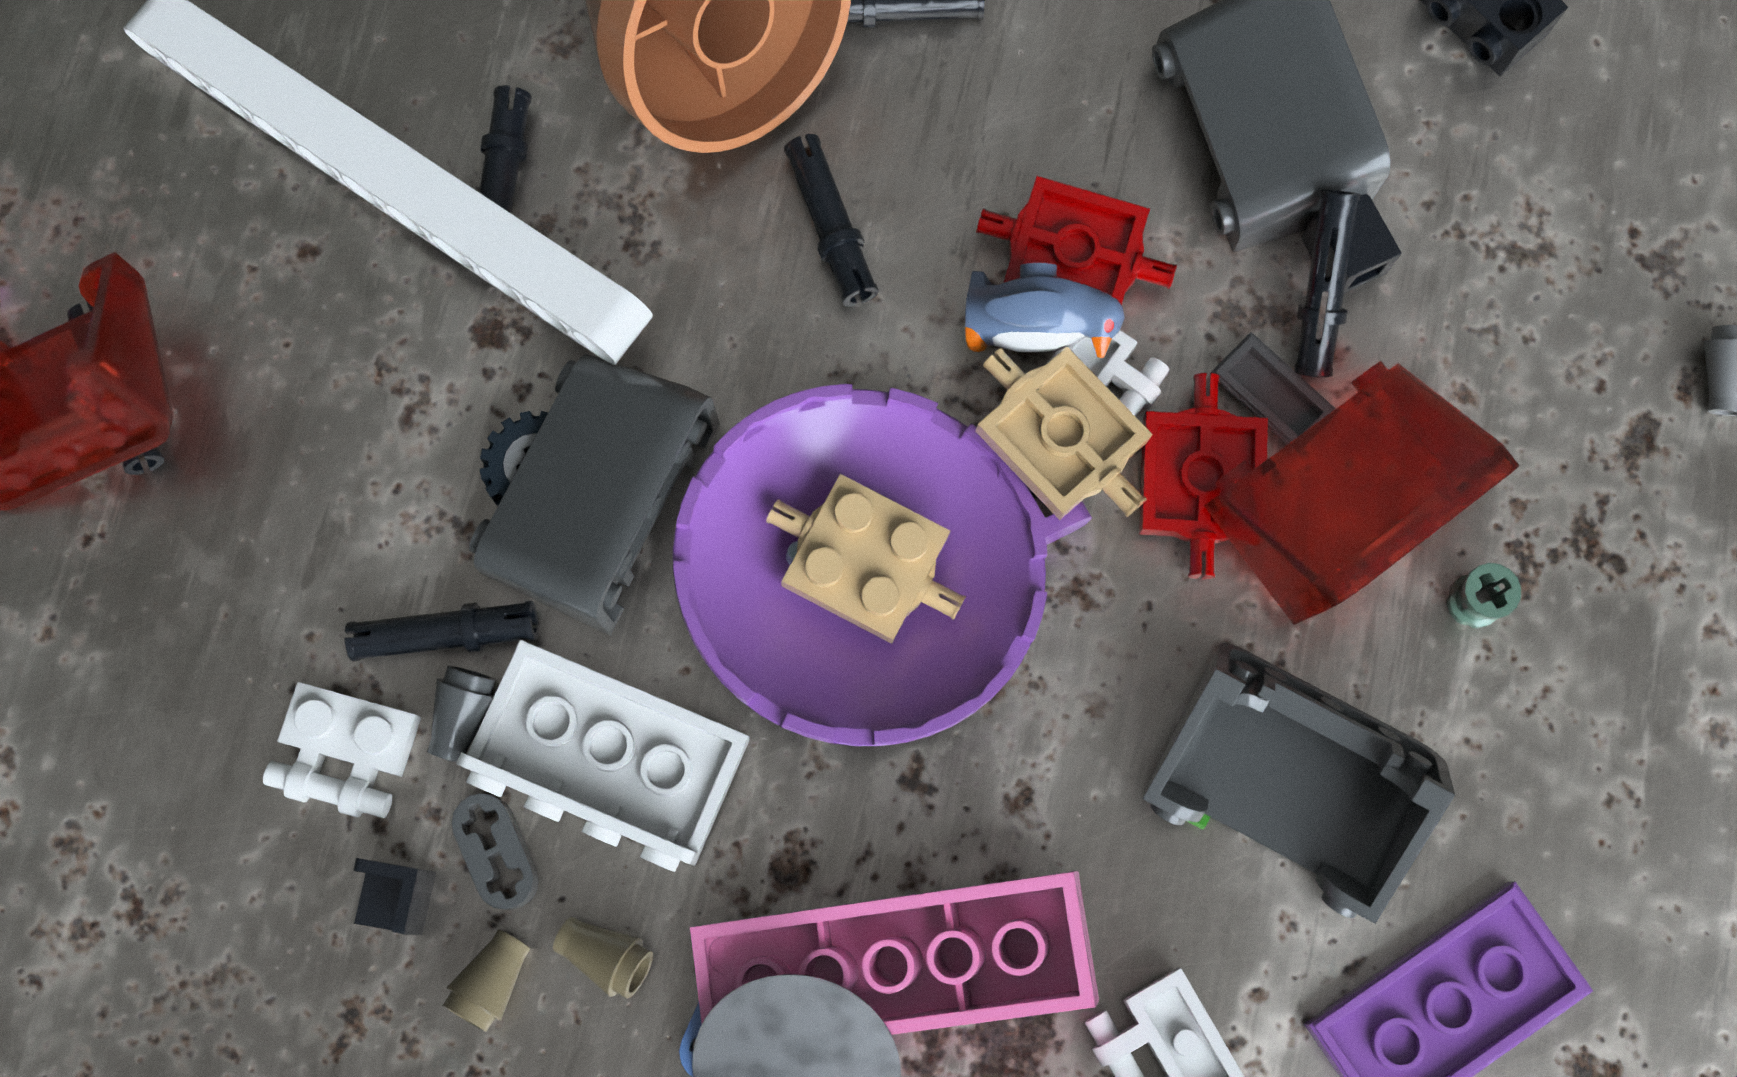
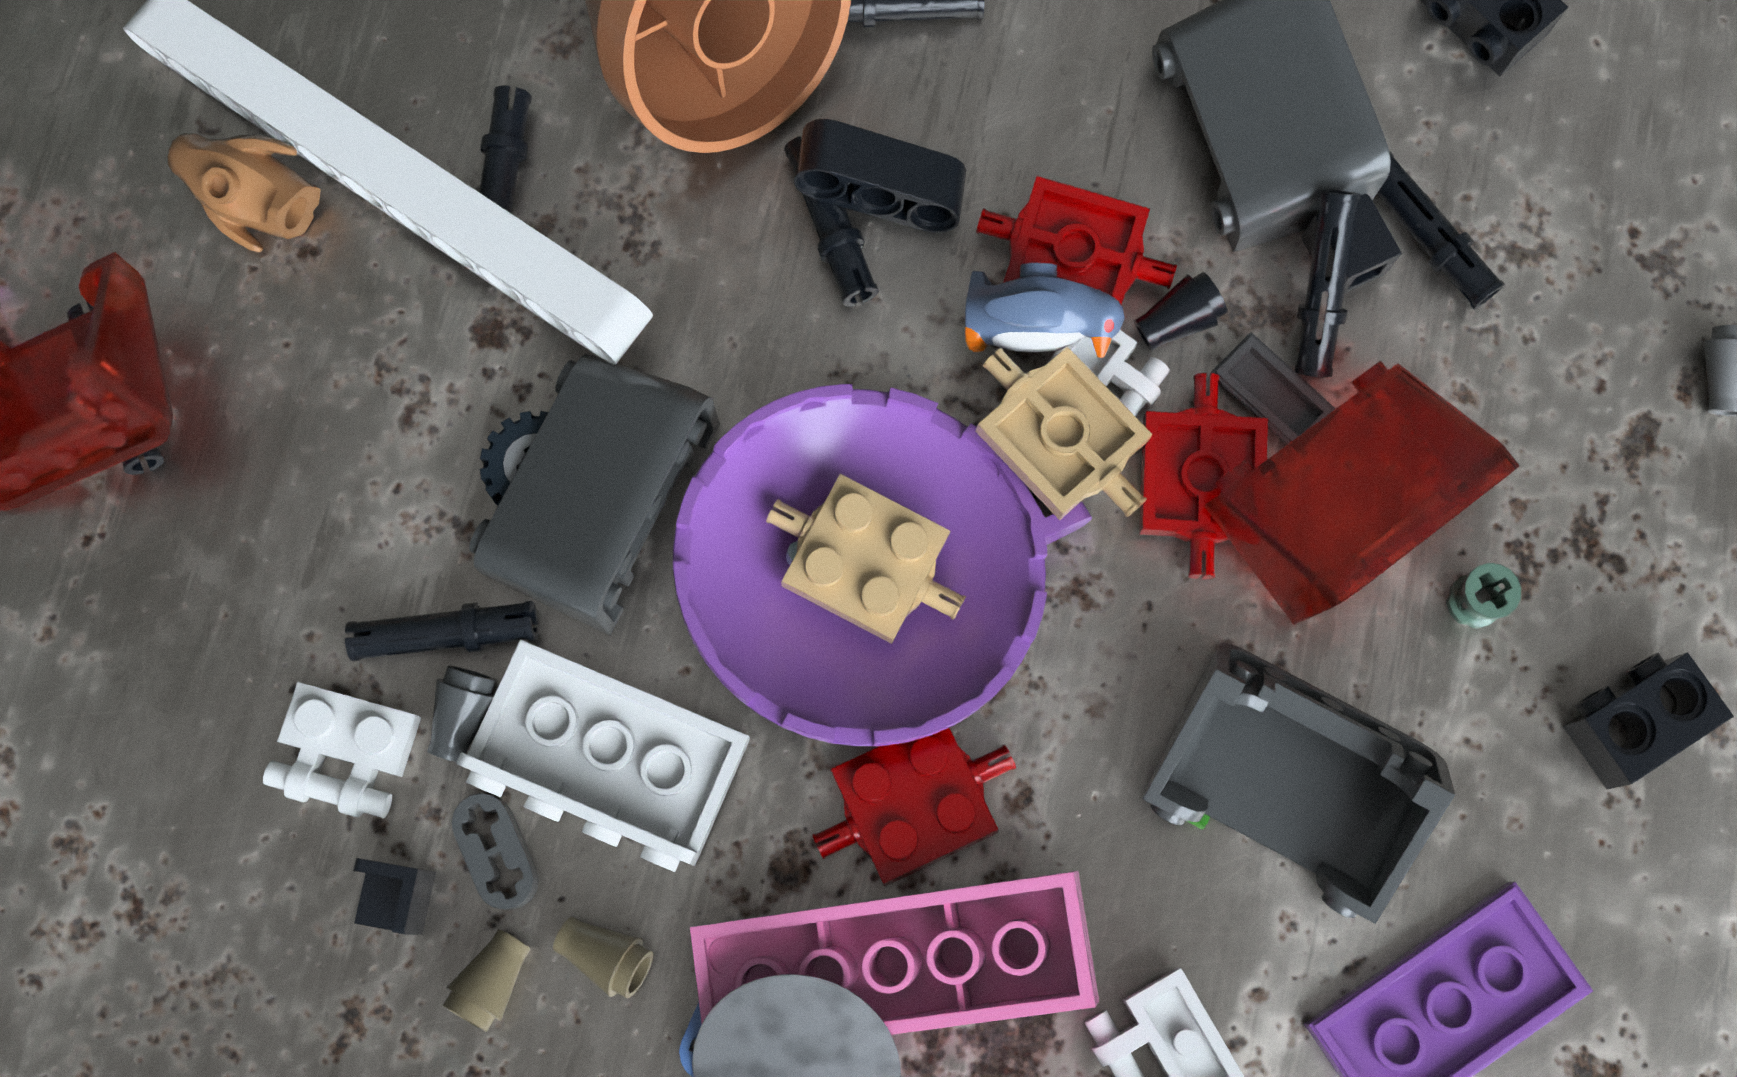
(245, 185): none -> medium nougat animal
(880, 176): none -> black beam
(914, 803): none -> red plate
(1183, 311): none -> black cone
(1438, 237): none -> black pin
(1651, 730): none -> black brick

